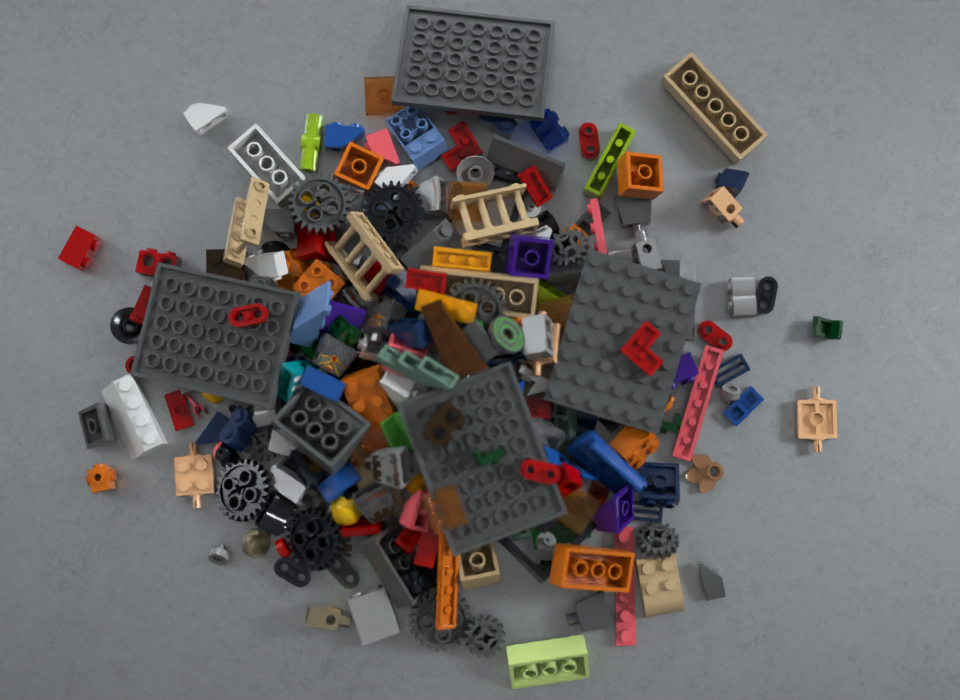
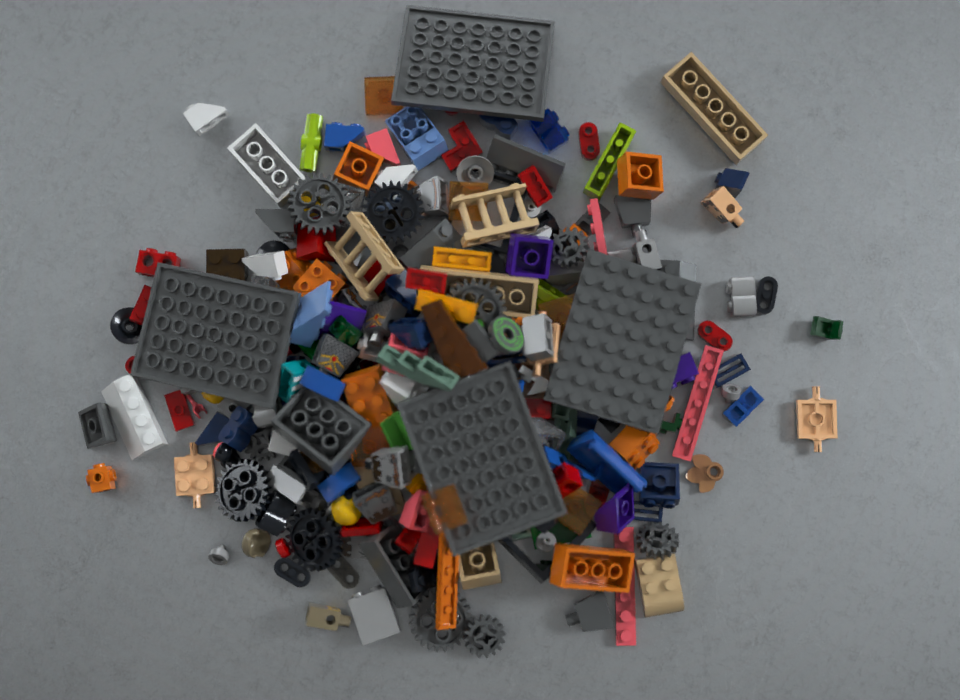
(80, 249): red brick -> none
(246, 222): tan fence -> none
(249, 315): red plate -> none
(439, 421): dark brown brick -> none
(493, 457): dark green bracket -> none
(540, 471): red plate -> none
(548, 661): yellowish green slope -> none
(638, 349): red plate -> none
(712, 582): dark grey slope -> none

